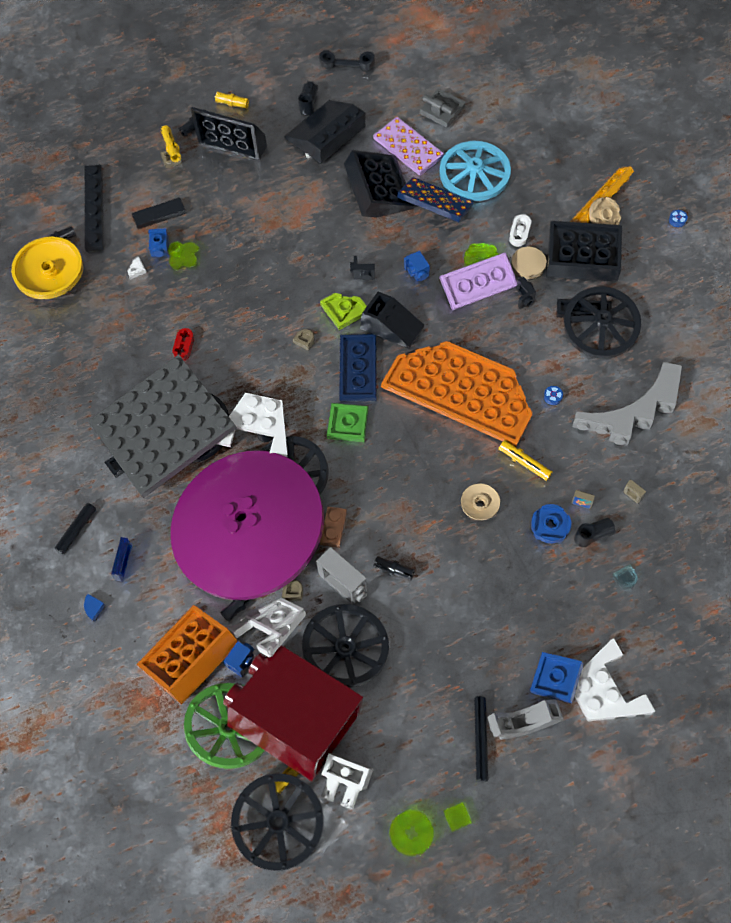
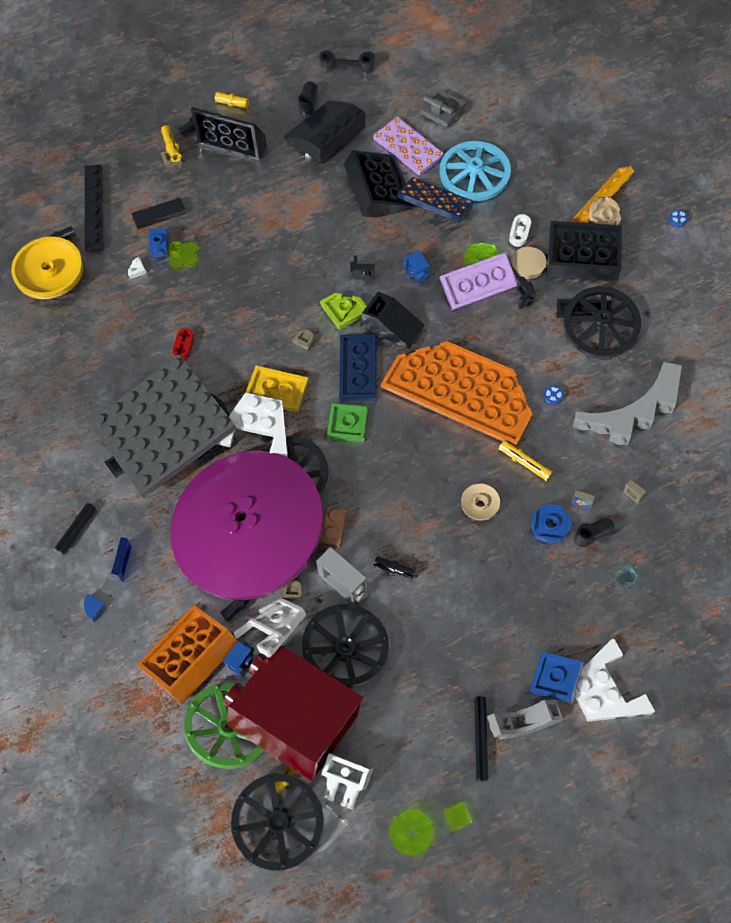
(279, 386): none -> yellow plate

